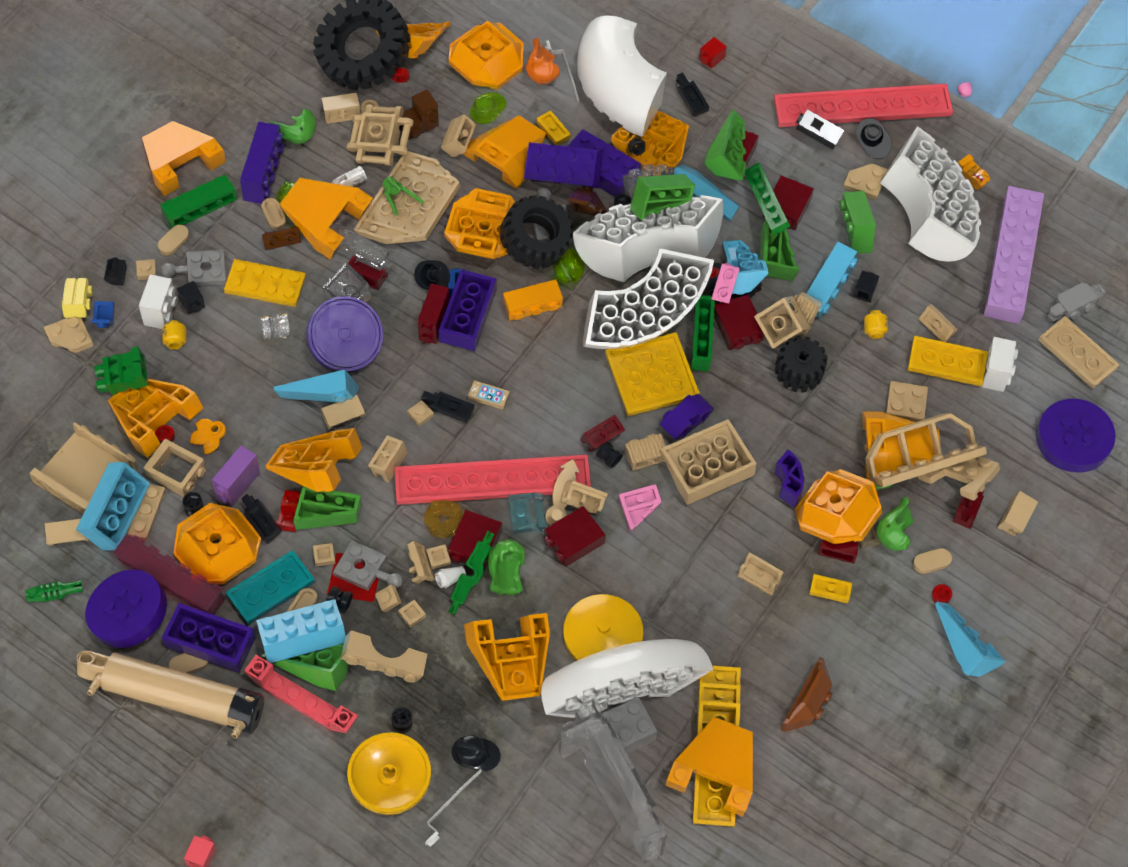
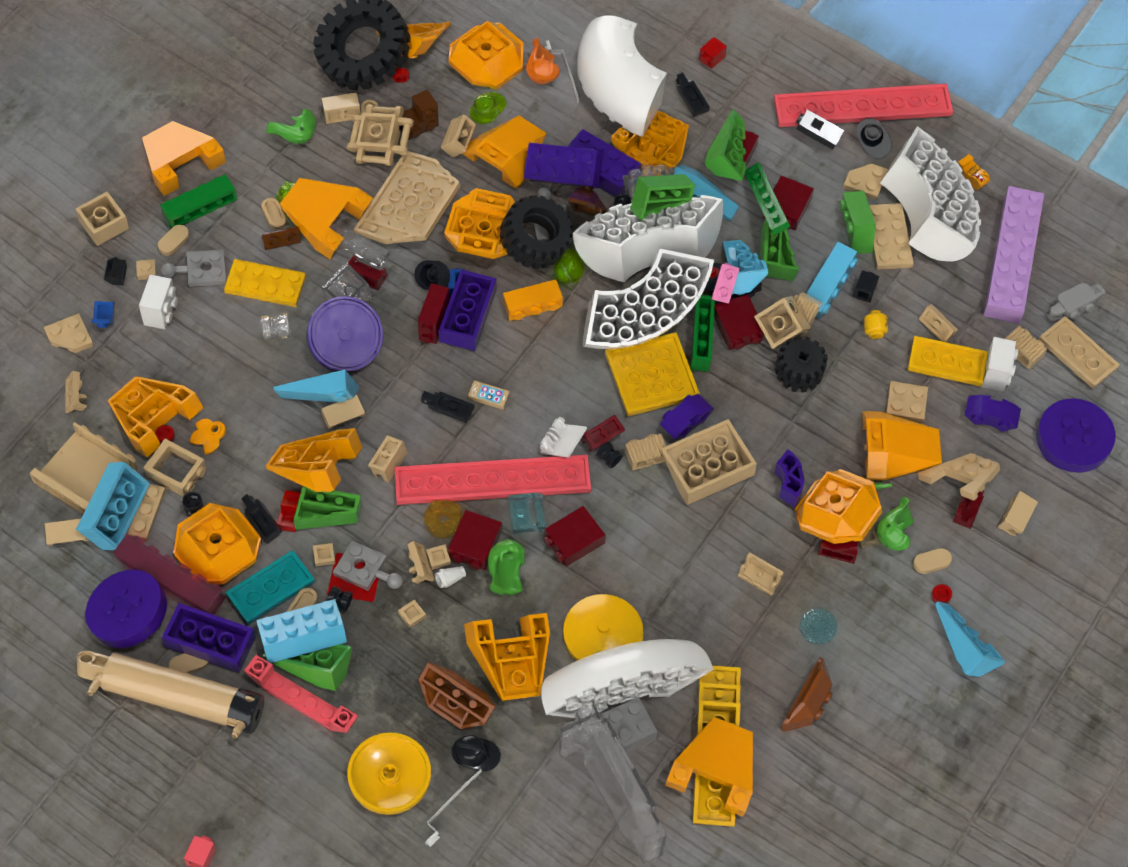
(52, 591): green hinge -> none
(72, 397): none -> tan plate
(76, 297): light yellow brick -> none
(102, 218): none -> tan brick
(122, 372): green hips -> none
(174, 334): yellow head -> none
(191, 297): black brick -> none
(235, 476): medium lavender brick -> none
(262, 162): dark purple brick -> none
(351, 178): white hinge -> none
(360, 651): tan arch -> none
(388, 598): tan plate -> none
(393, 187): bright green plant -> none
(401, 724): black wheel -> none
(420, 413): tan plate -> none
(454, 697): none -> dark orange wedge
(465, 582): green piece -> none
(553, 127): yellow plate -> none
(557, 511): tan brick -> none
(561, 438): none -> white hinge
(582, 495): tan hinge -> none
(639, 149): black plate -> none
(639, 504): bright pink wing -> none
(818, 626): none -> clear light blue wheel
(830, 588): yellow plate -> none
(891, 237): none -> tan plate
(922, 467): tan plate -> none
(965, 89): bright pink hinge -> none
(998, 414): none -> dark purple brick
(1029, 349): none -> tan brick

